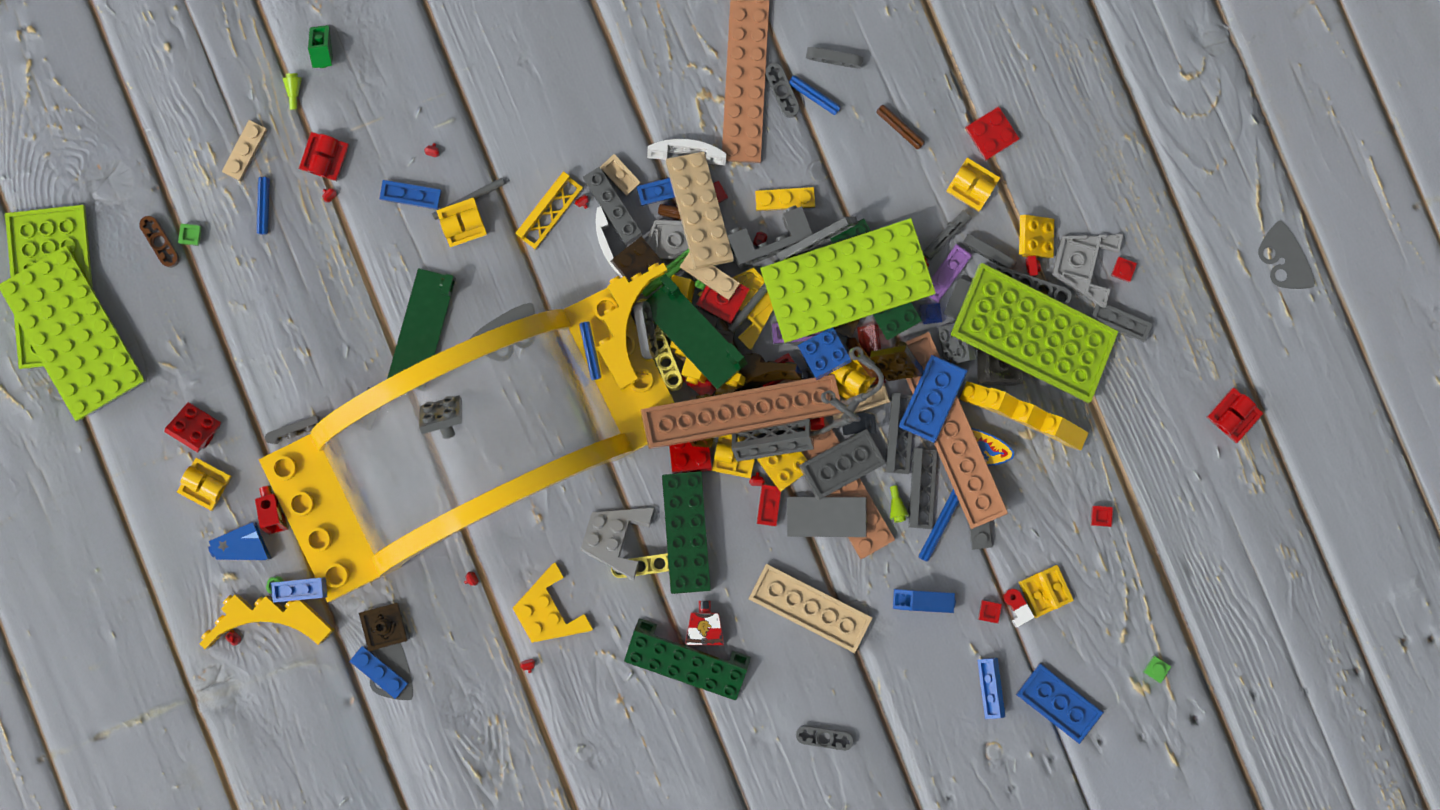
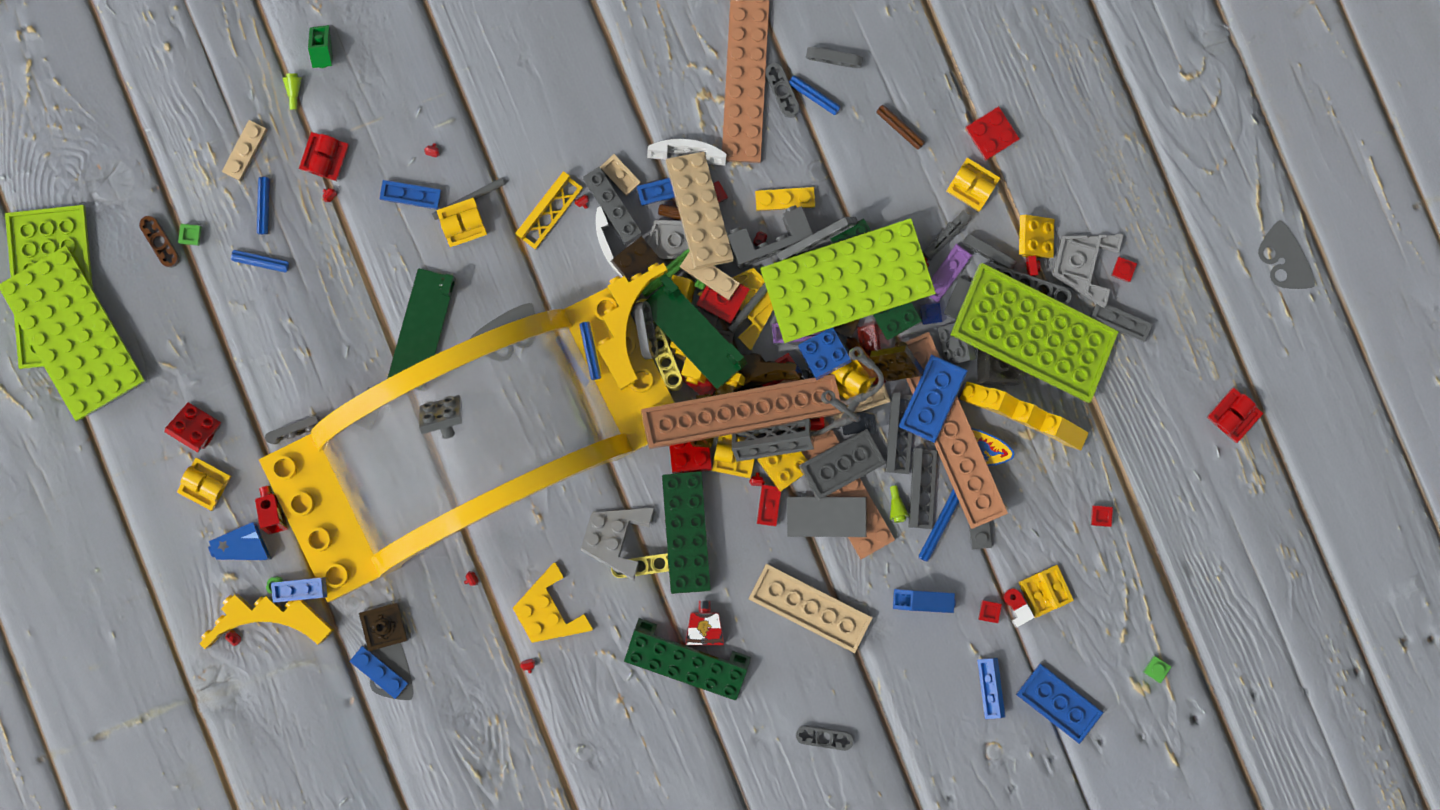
(260, 261): none -> blue axle

